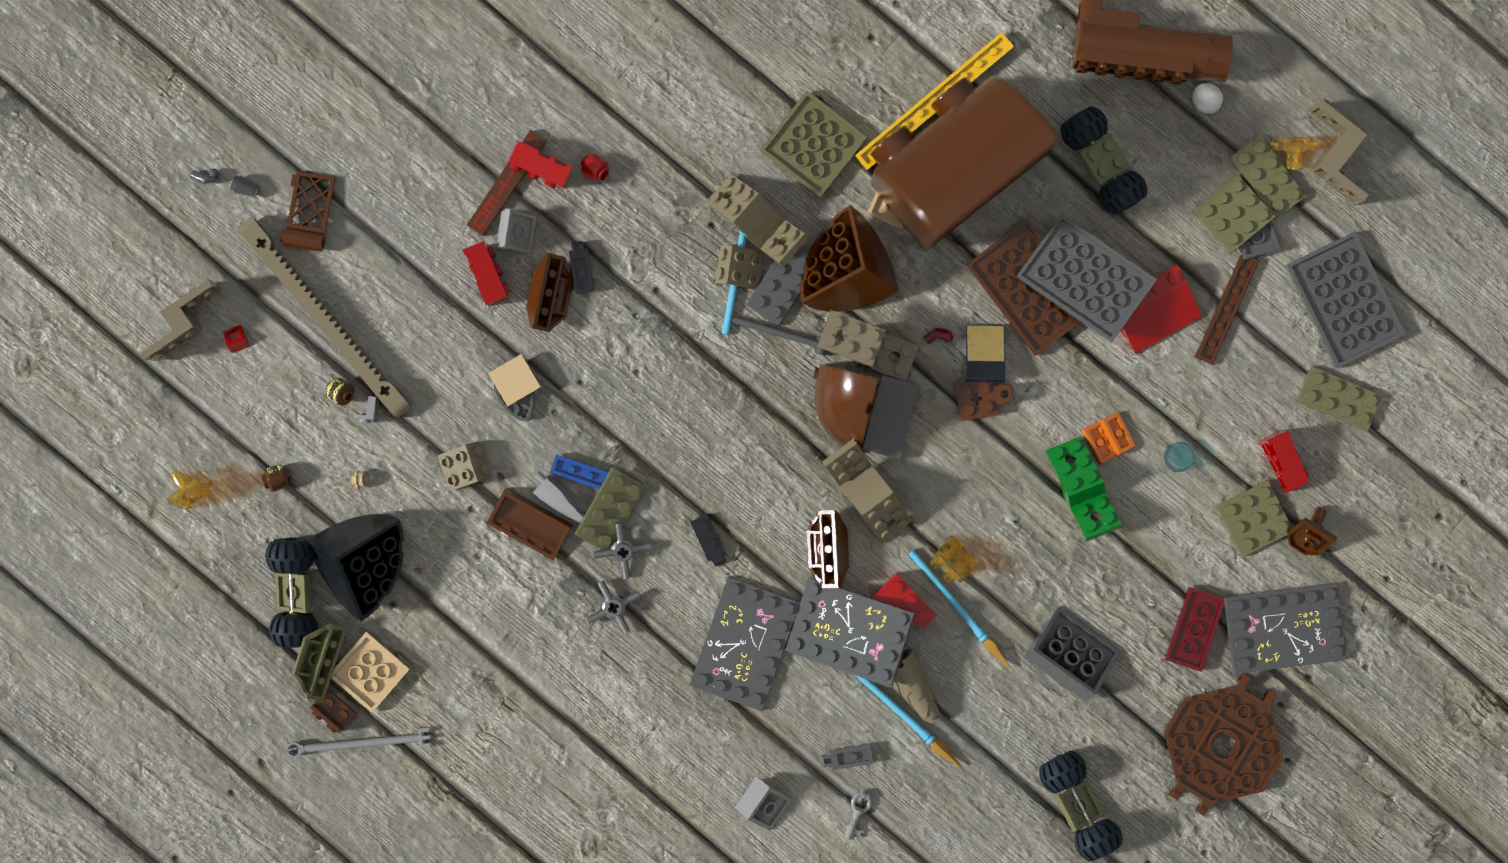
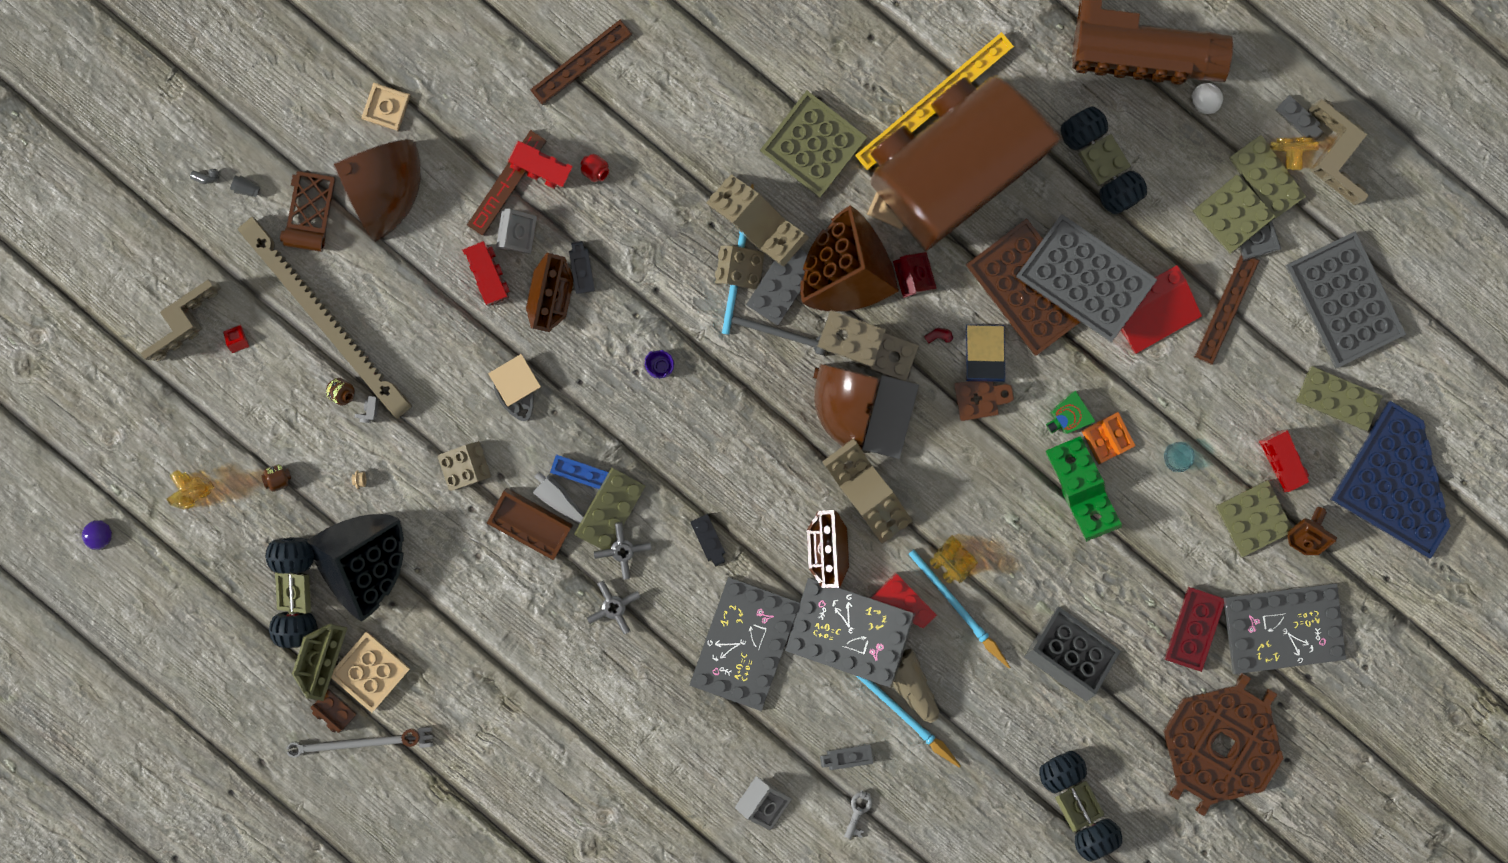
(96, 535): none -> dark purple hair
(382, 184): none -> reddish brown brick
(385, 106): none -> tan tile
(406, 741): none -> reddish brown bush
(581, 62): none -> reddish brown tile
(659, 364): none -> dark purple hair
(914, 274): none -> dark red bracket
(1070, 415): none -> green torso
(1299, 118): none -> dark grey hinge
(1397, 483): none -> dark blue plate

